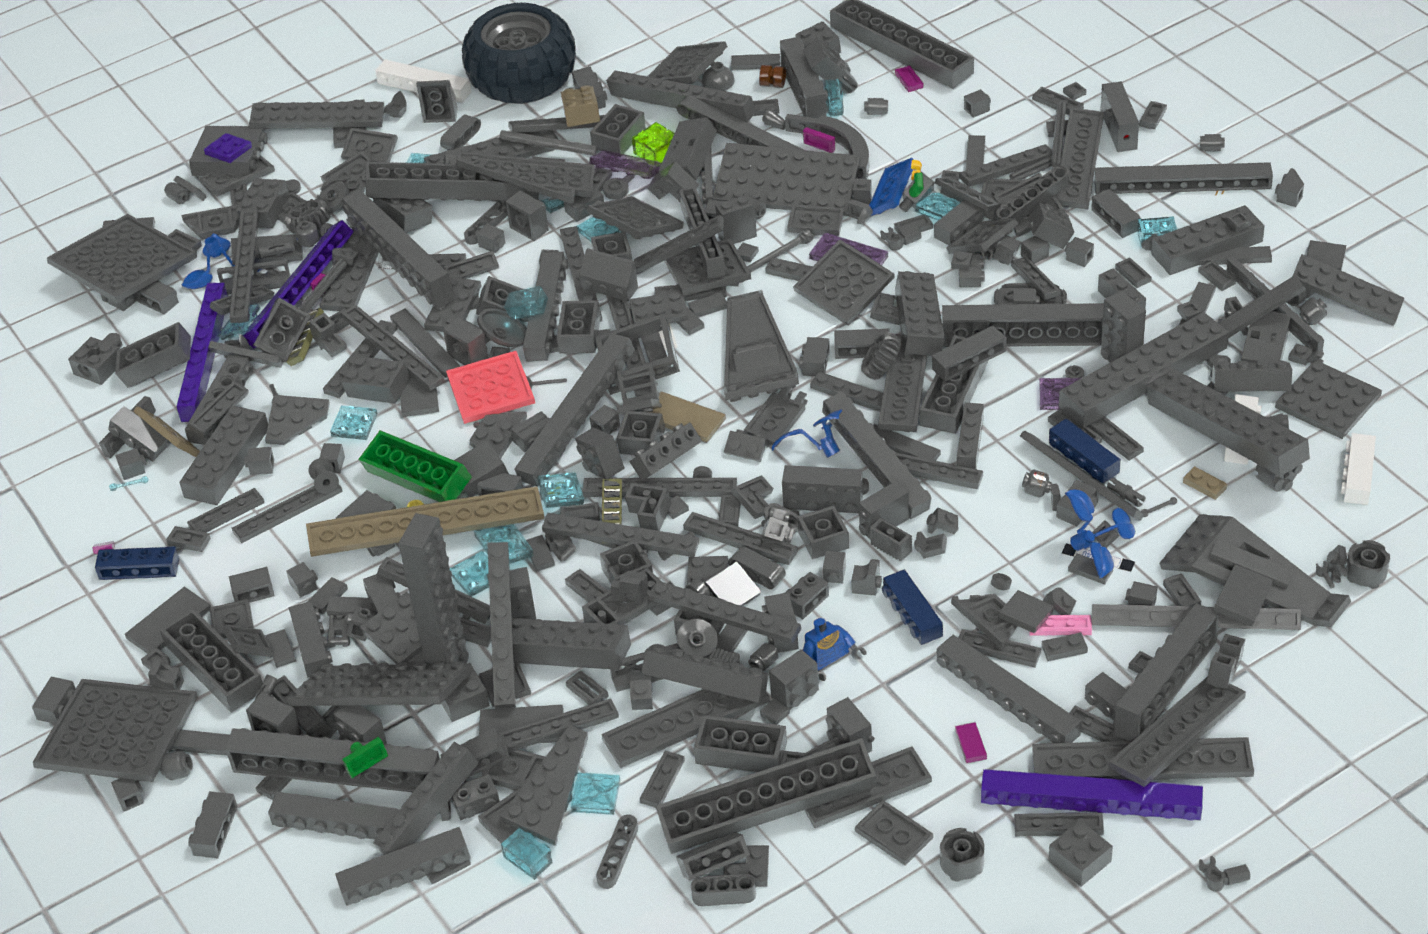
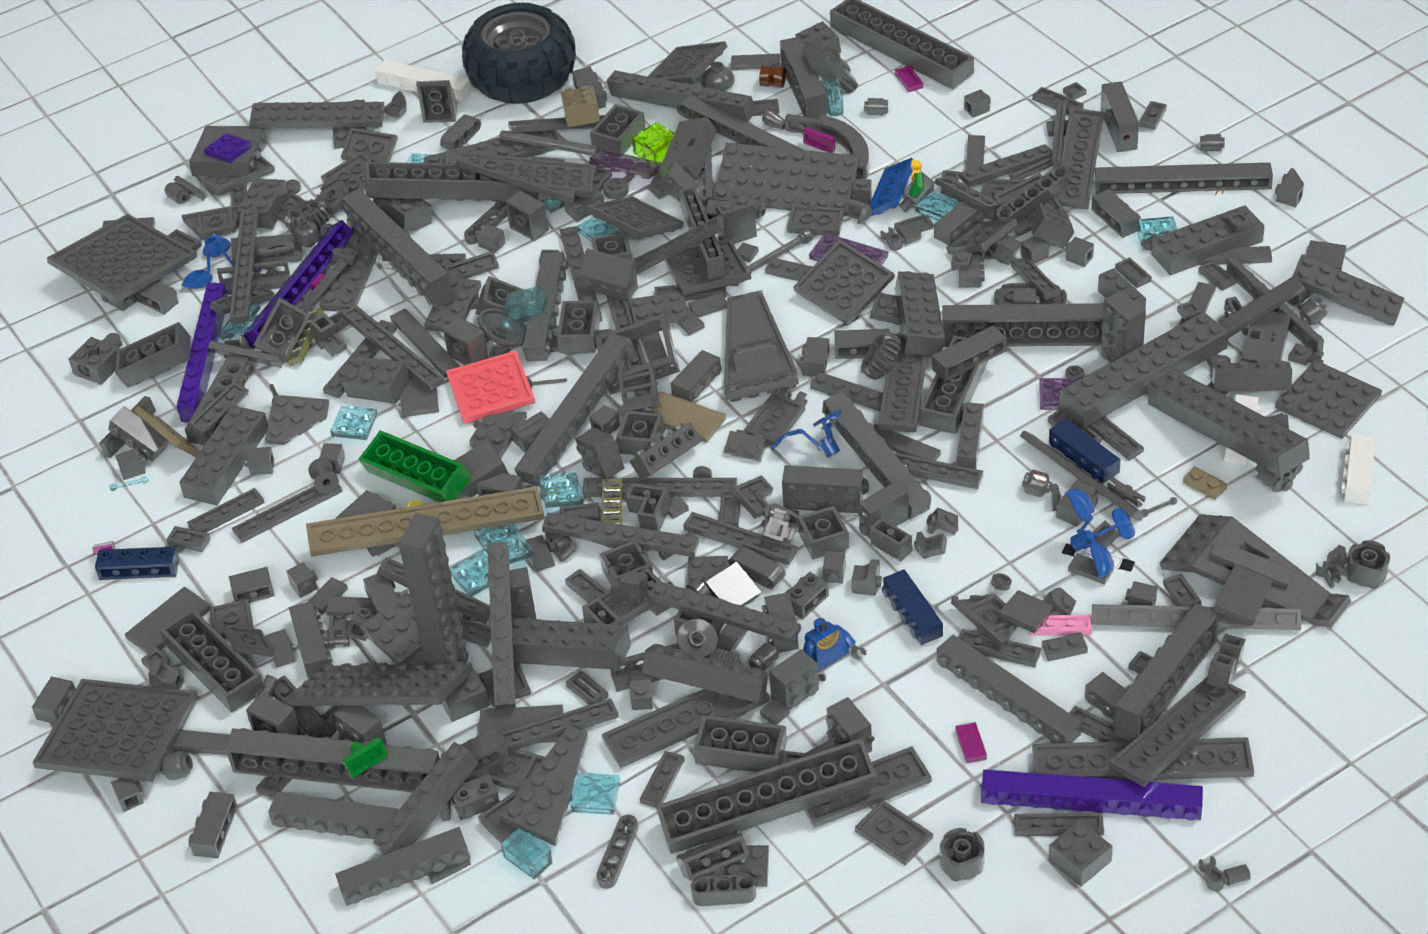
(696, 376): none -> dark grey brick

